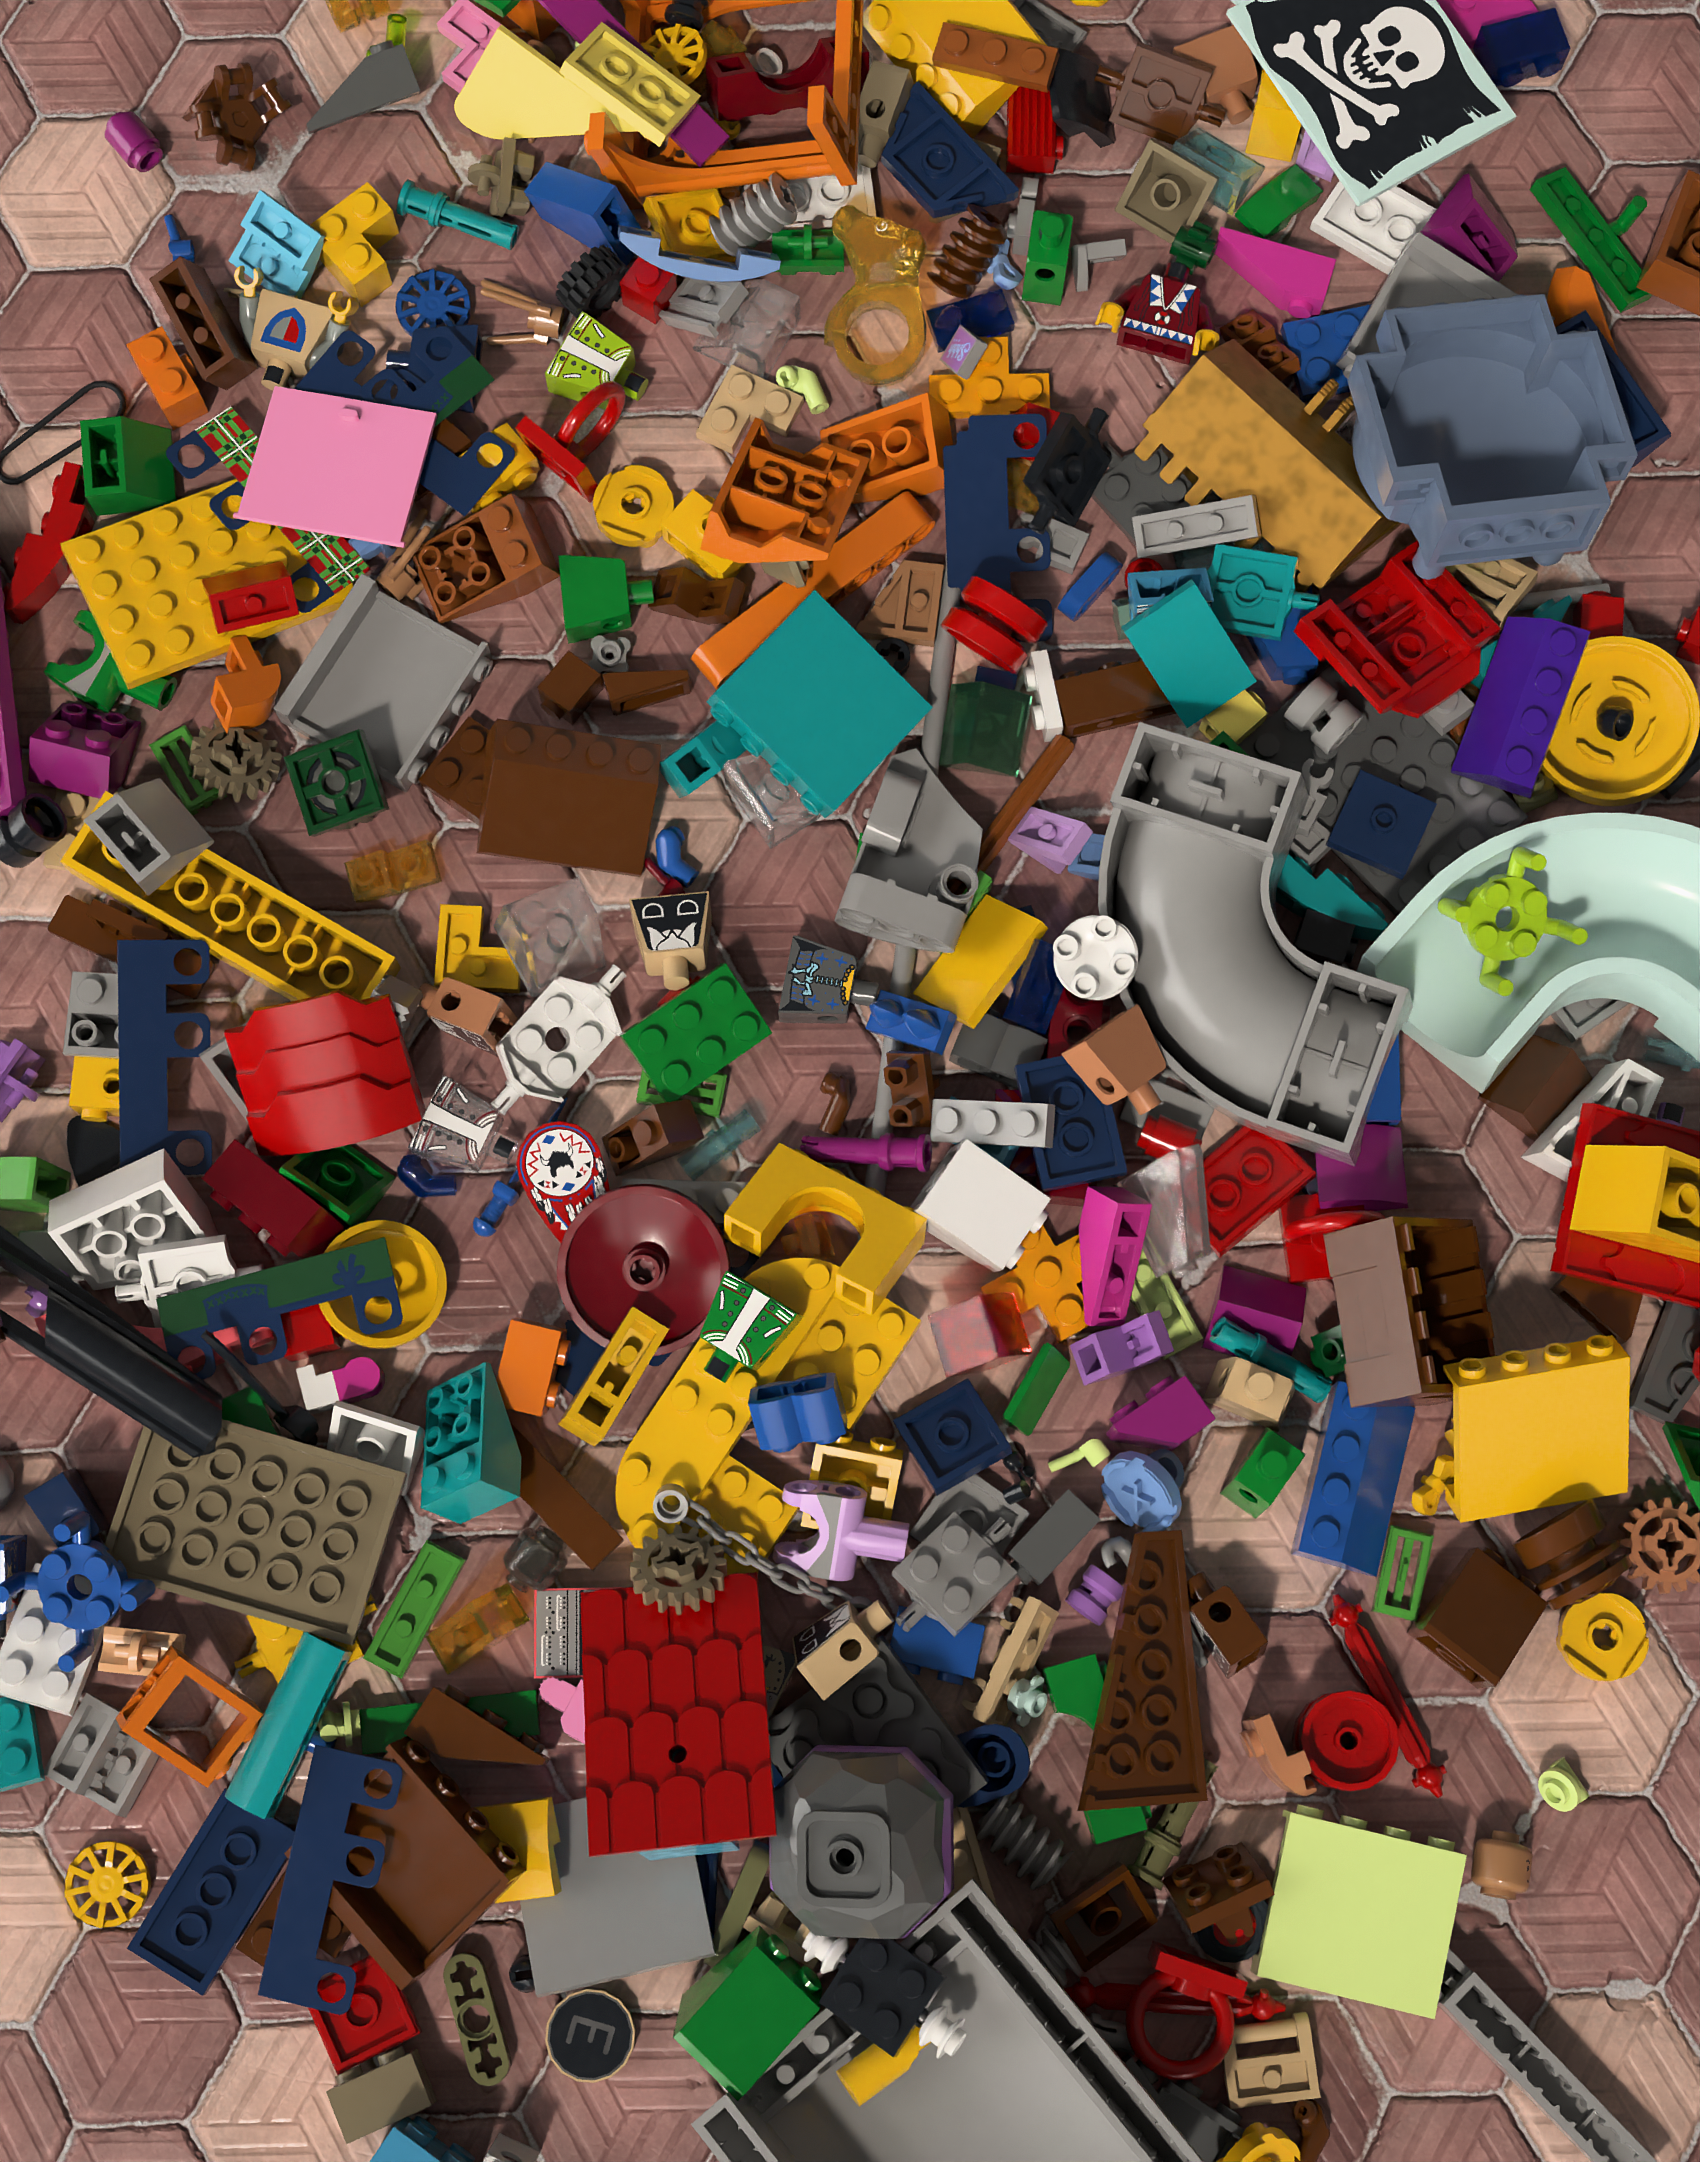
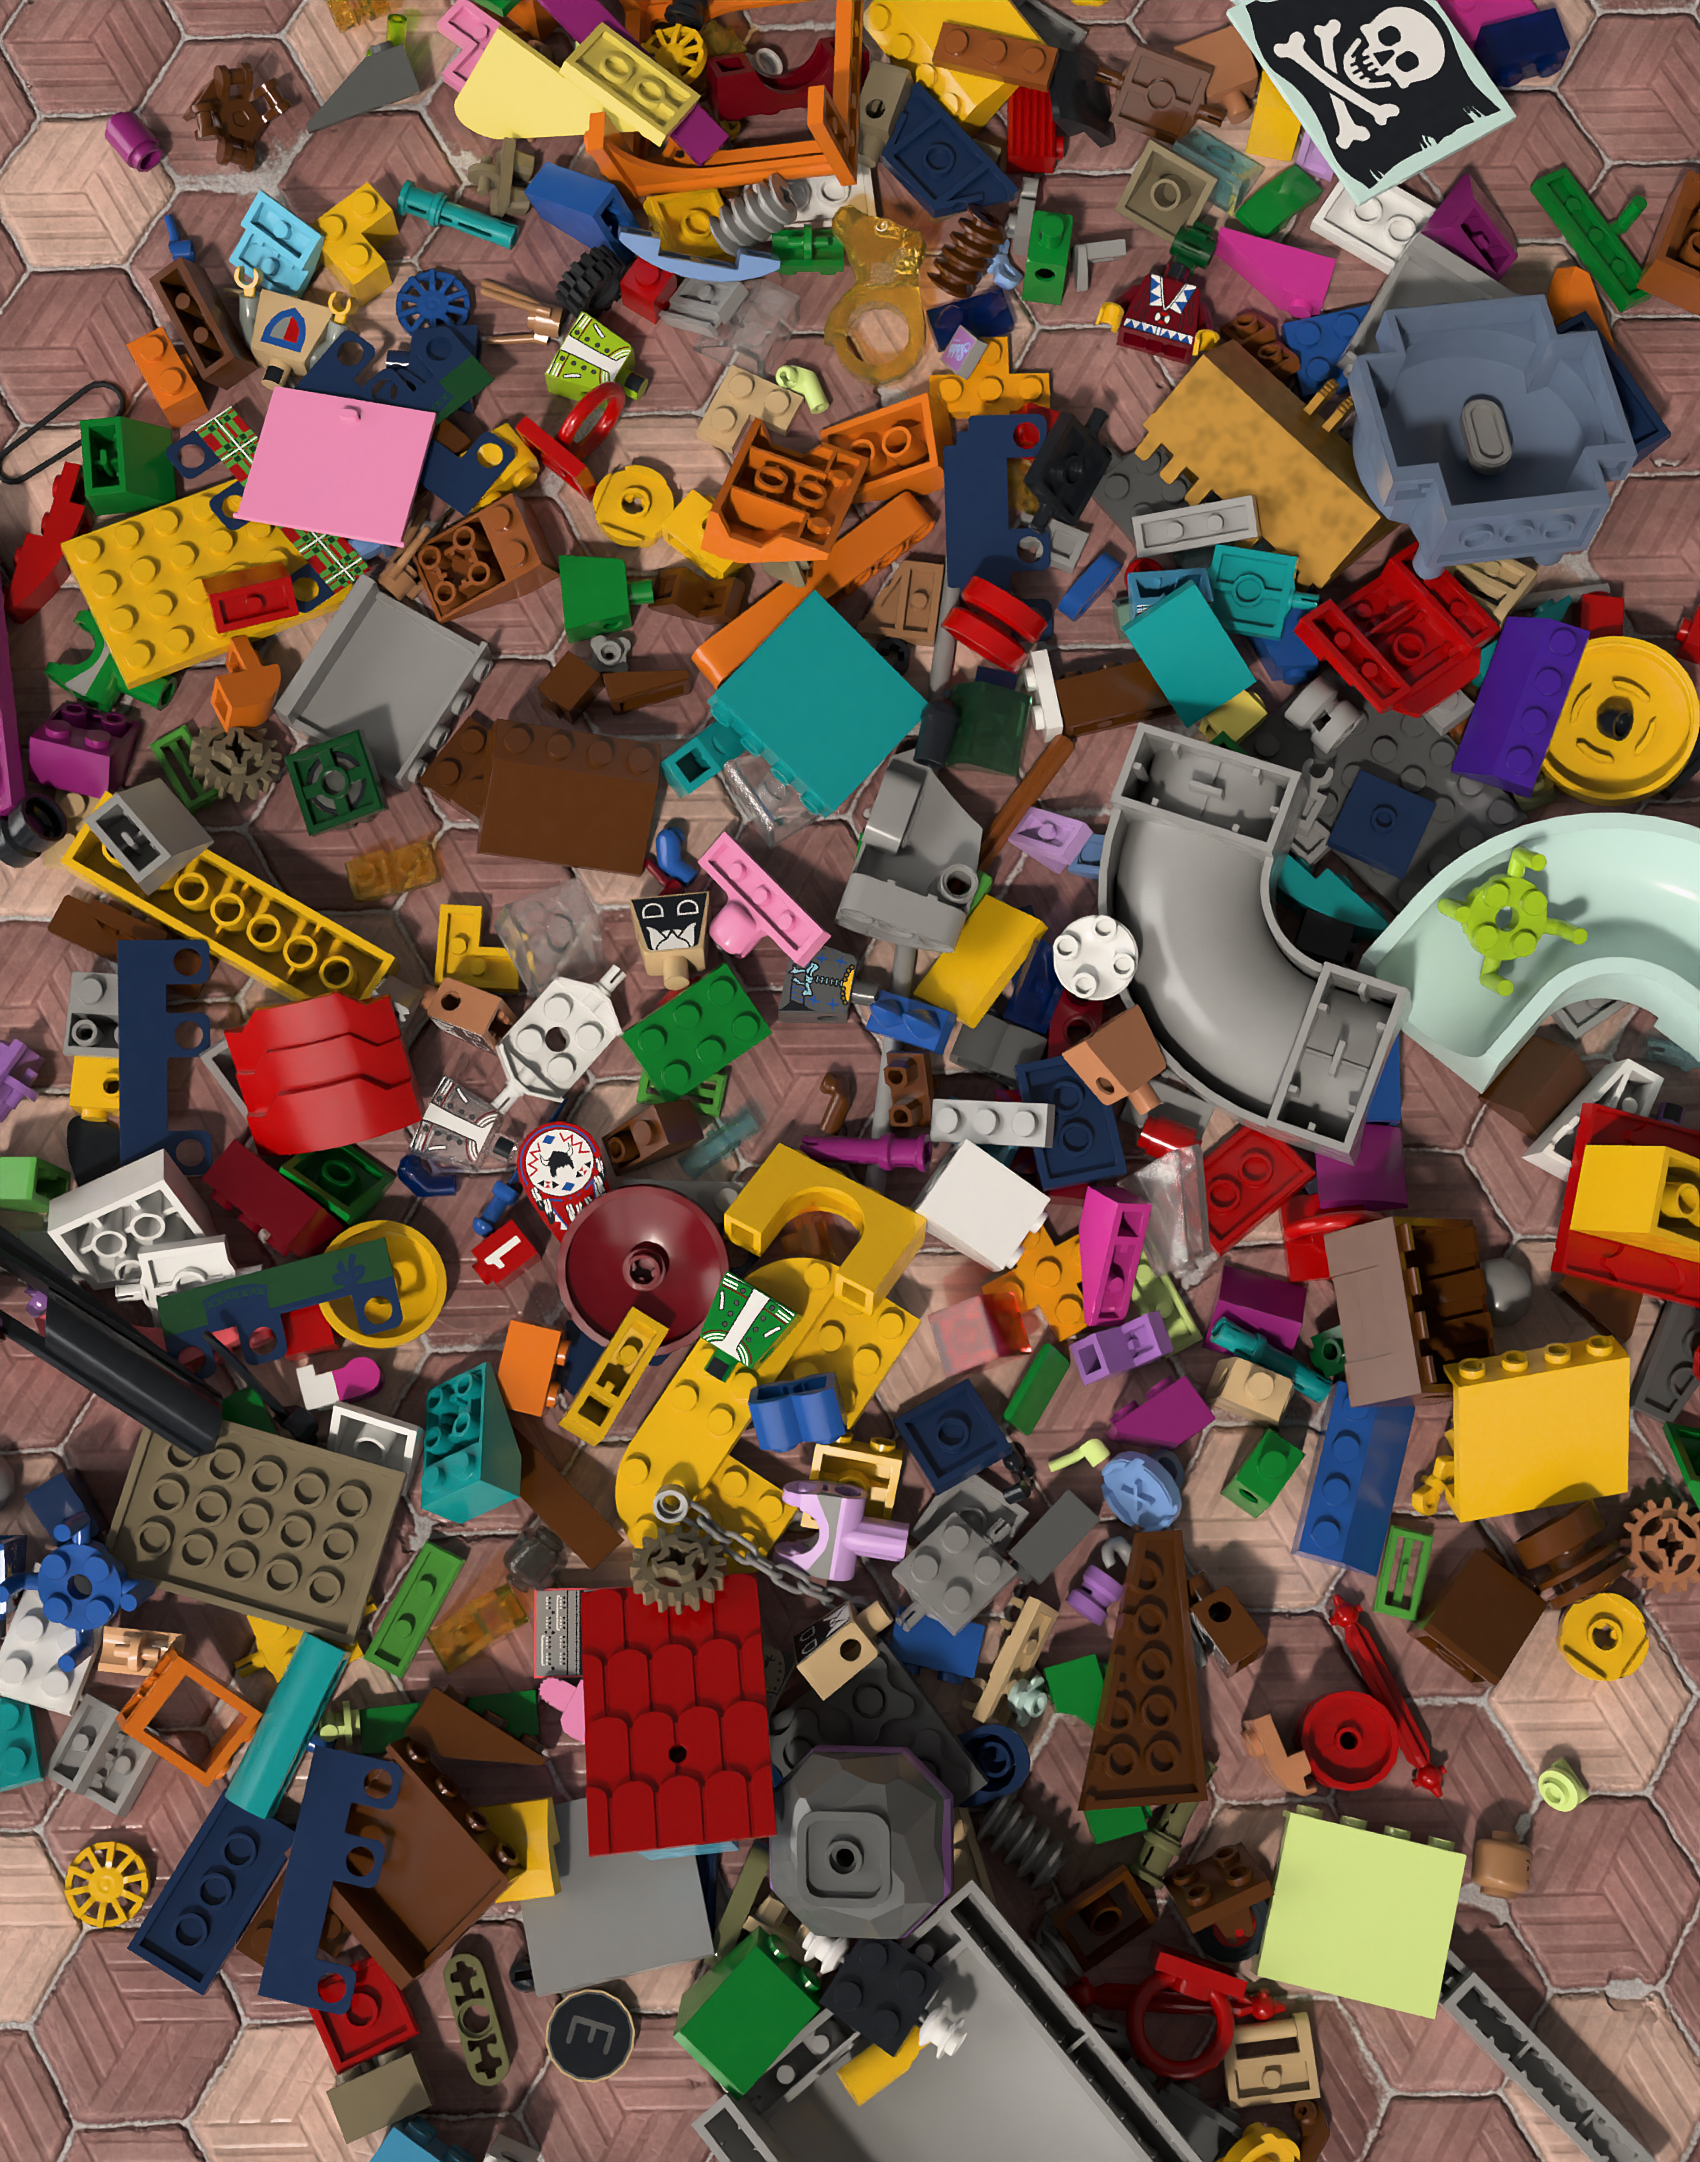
(504, 1256): none -> red brick
(757, 906): none -> bright pink plate
(937, 732): none -> black piece
(1485, 437): none -> light grey tile
(1507, 1291): none -> light grey hair

